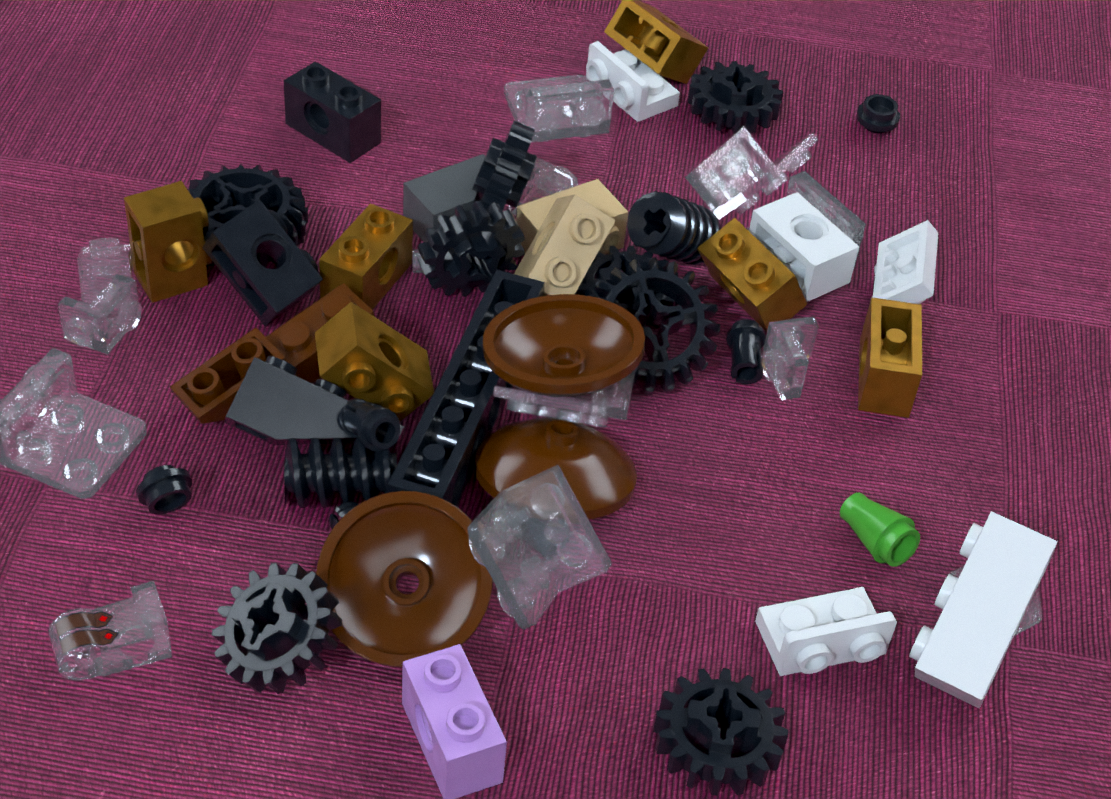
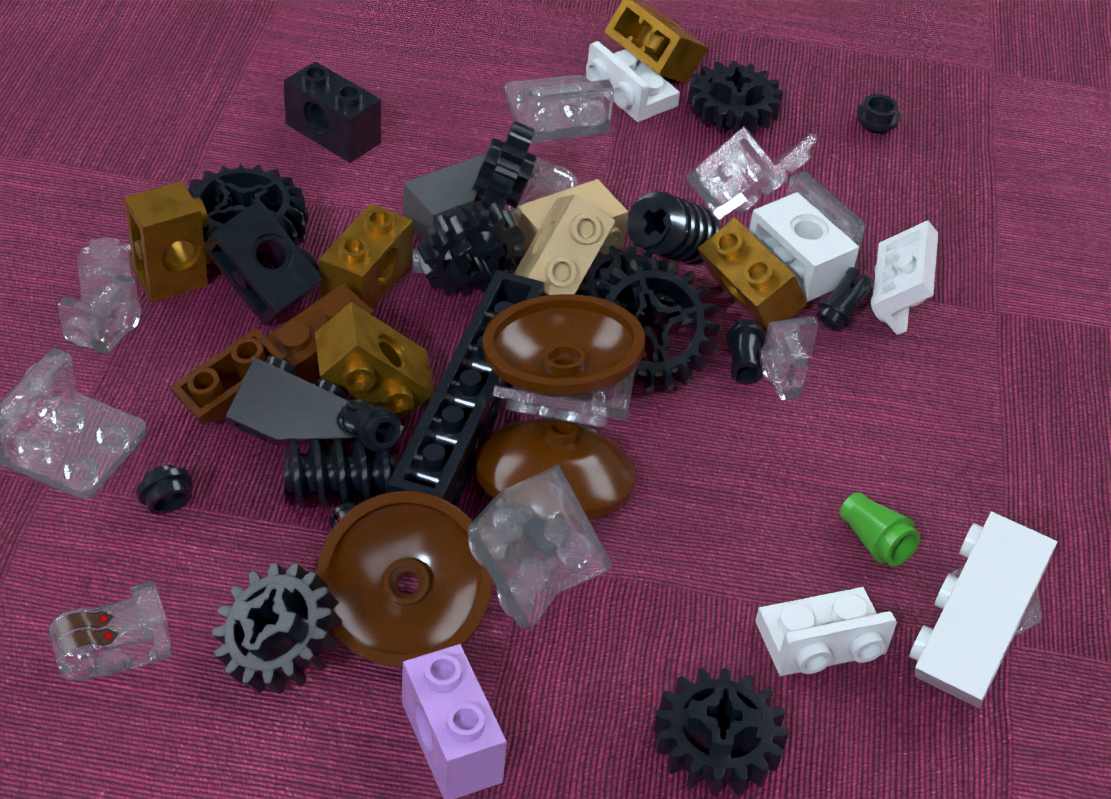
(844, 300): none -> black pin
(890, 357): pearl gold brick -> none

